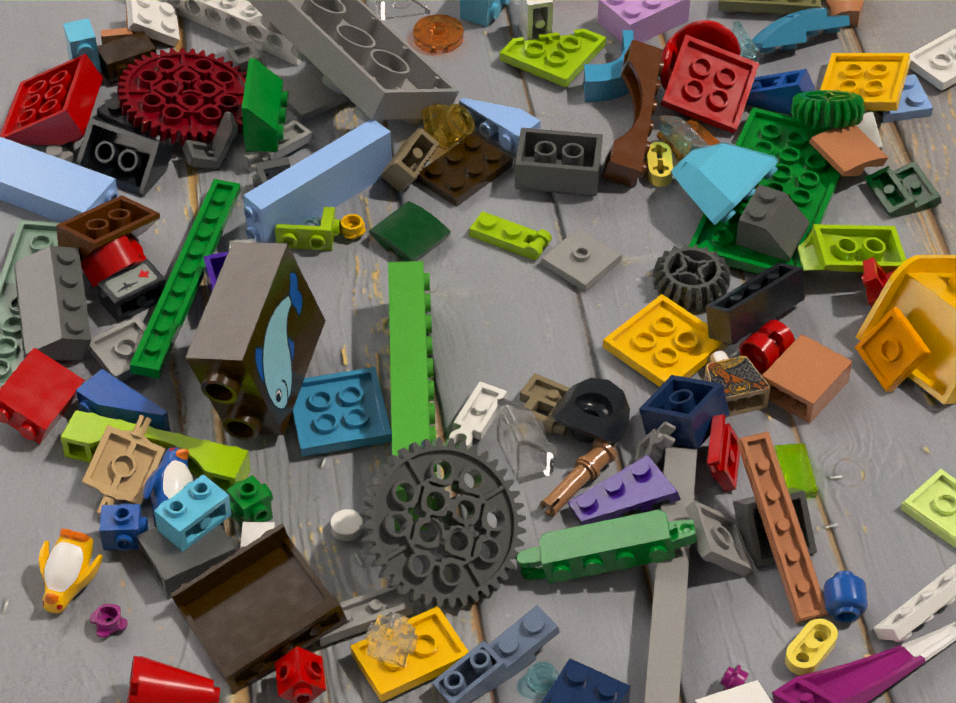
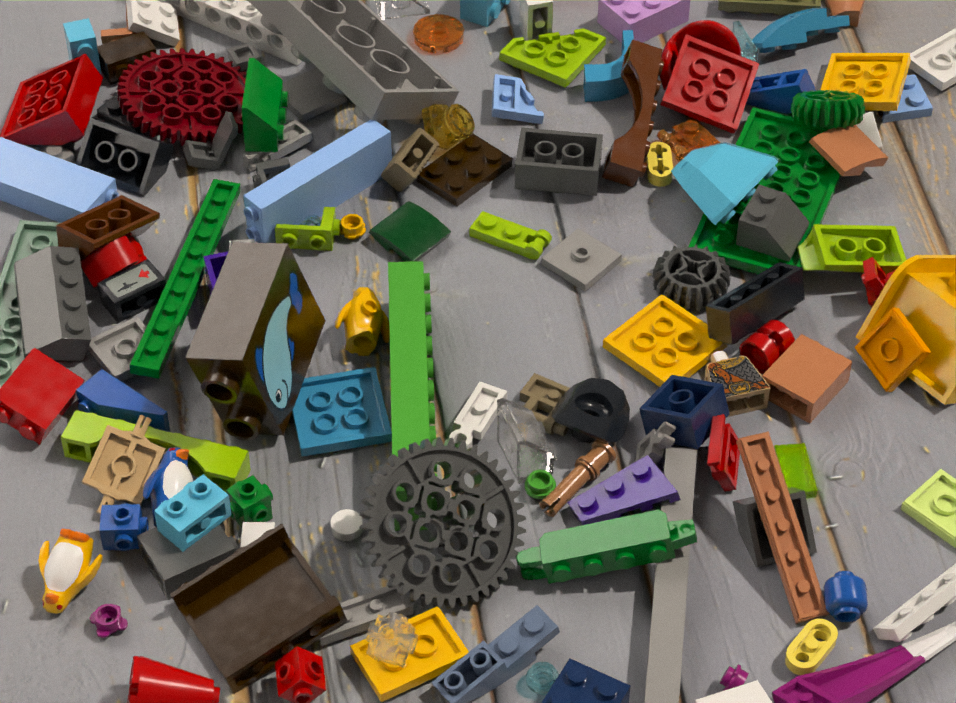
(363, 322): none -> yellow animal
(500, 122): light blue slope -> none
(513, 101): none -> light blue wing
(539, 484): none -> bright green plate
(681, 134): clear light blue slope -> none
(719, 539): light grey plate -> none
(903, 190): dark green slope -> none

